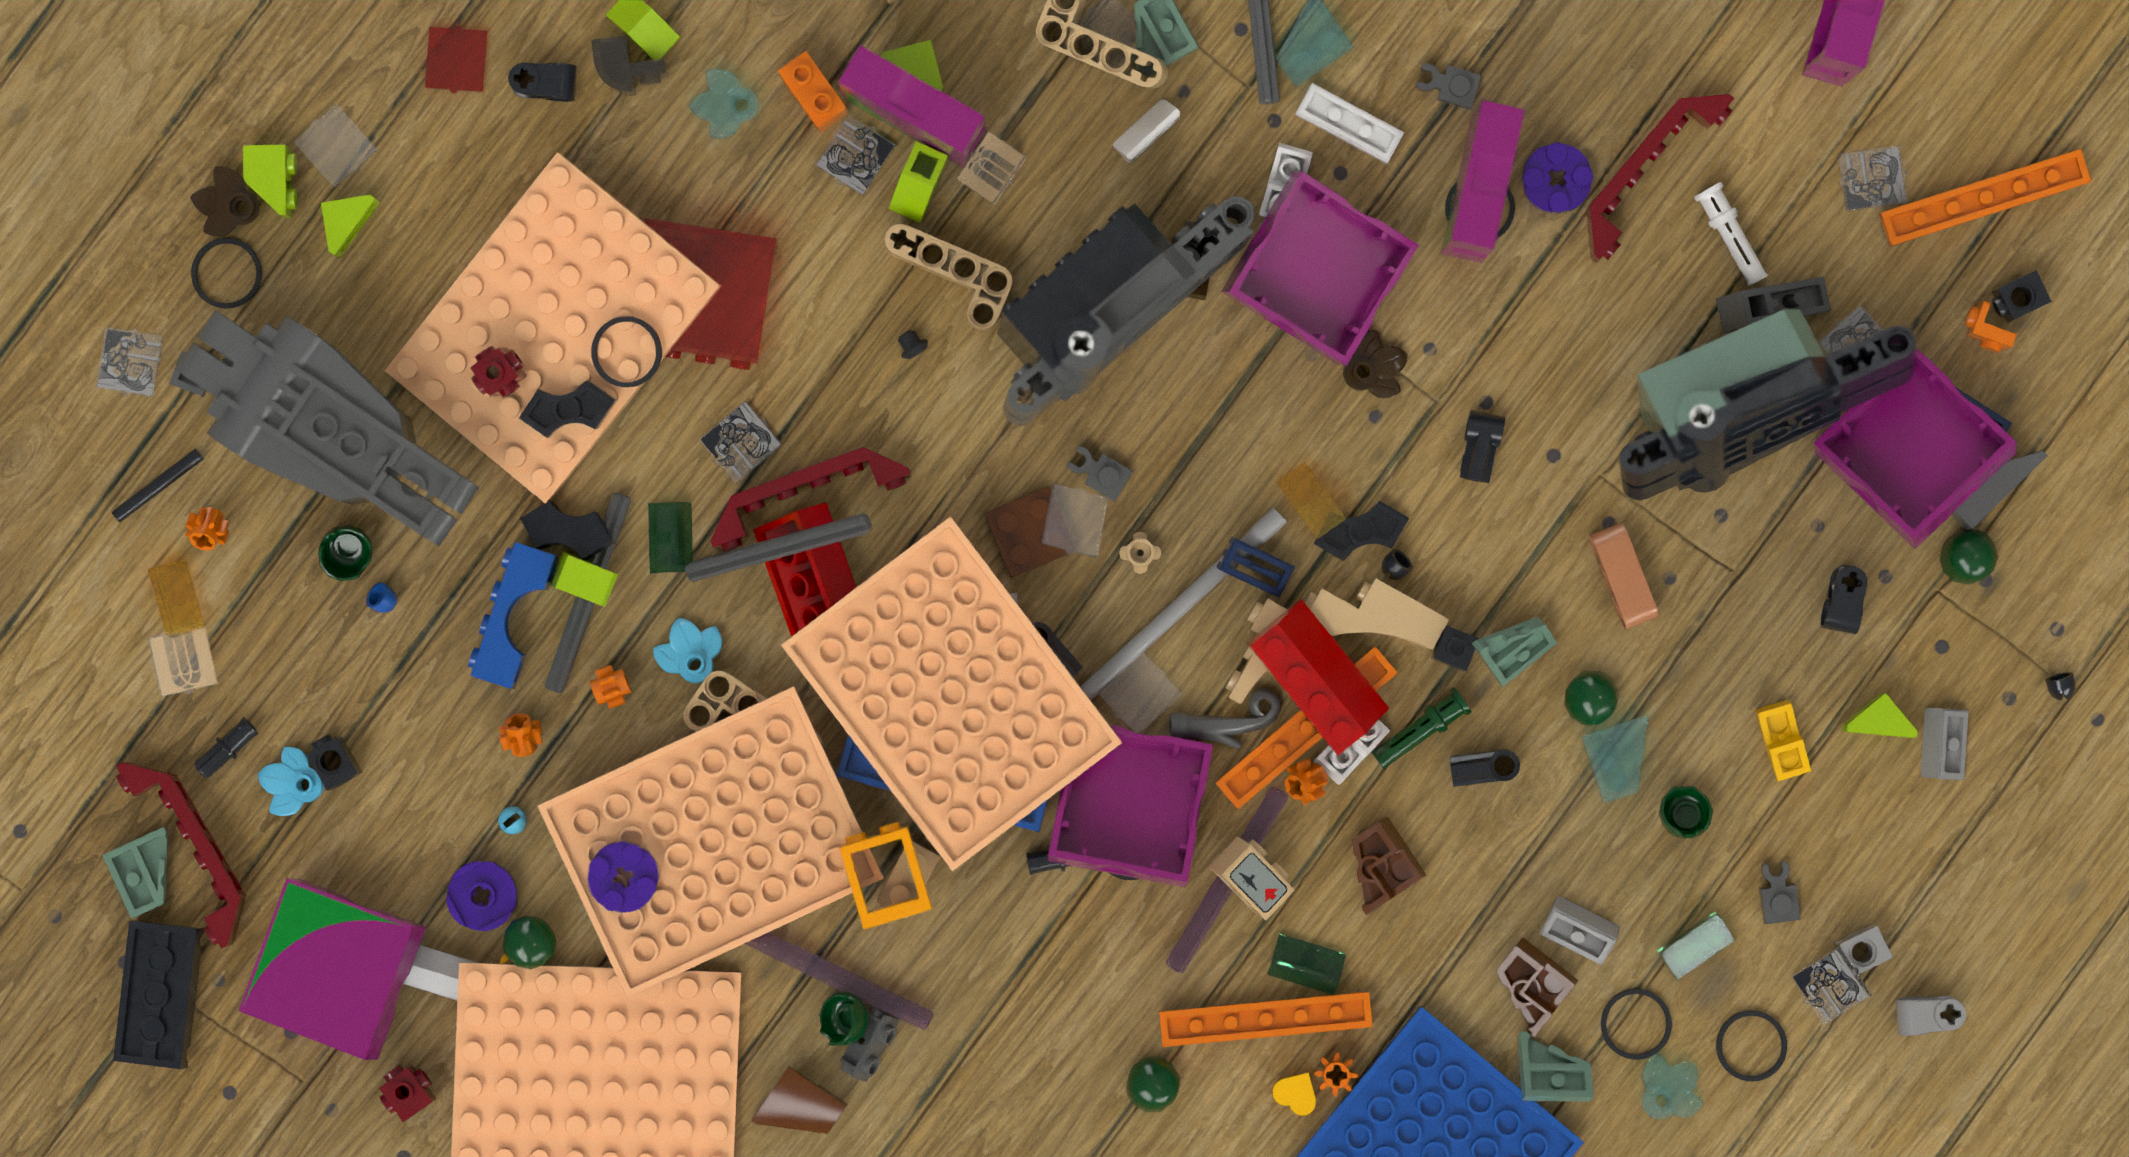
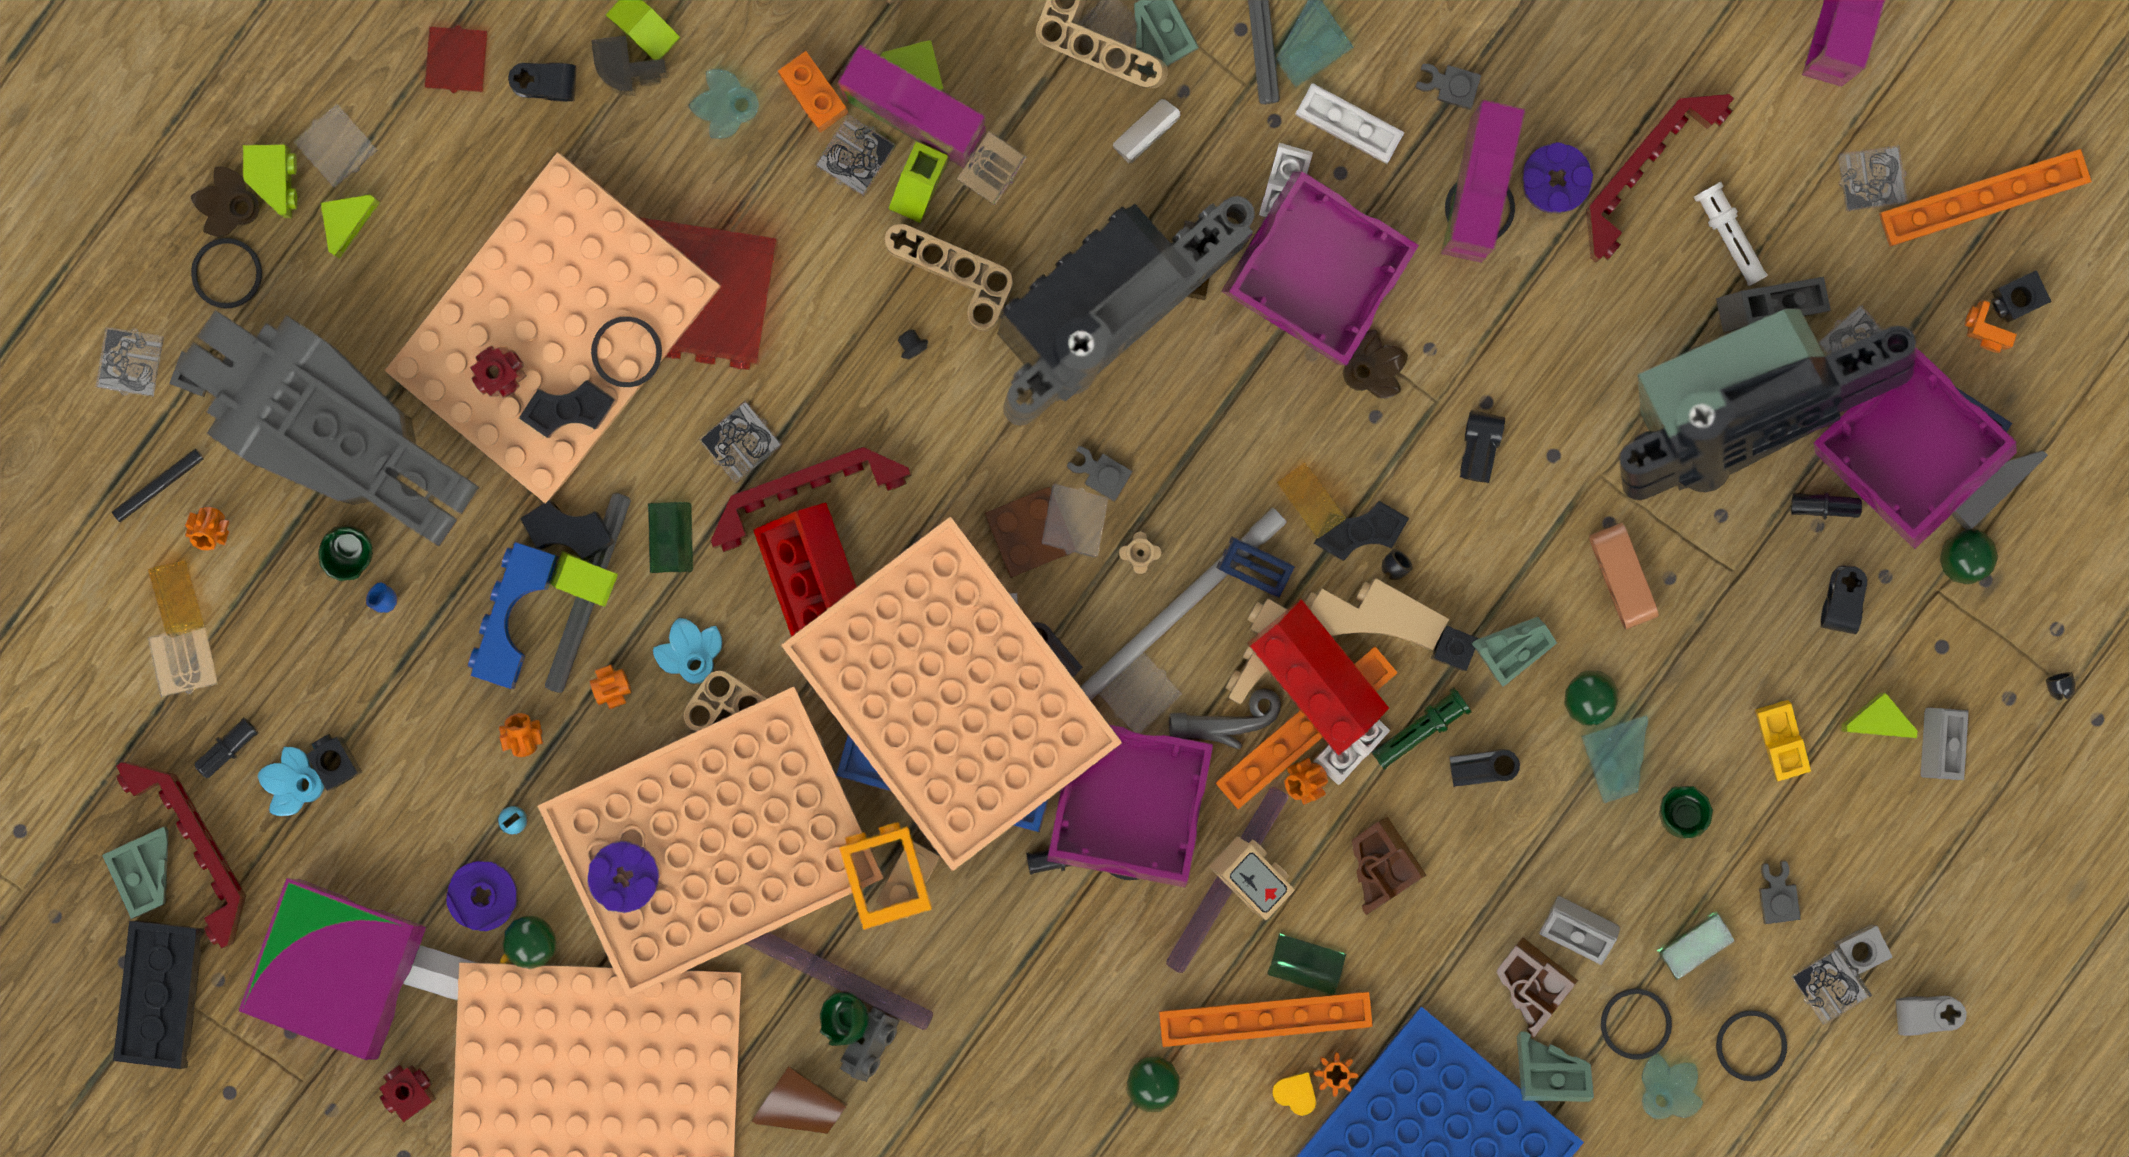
(778, 547): dark grey axle -> none
(1825, 505): none -> black axle

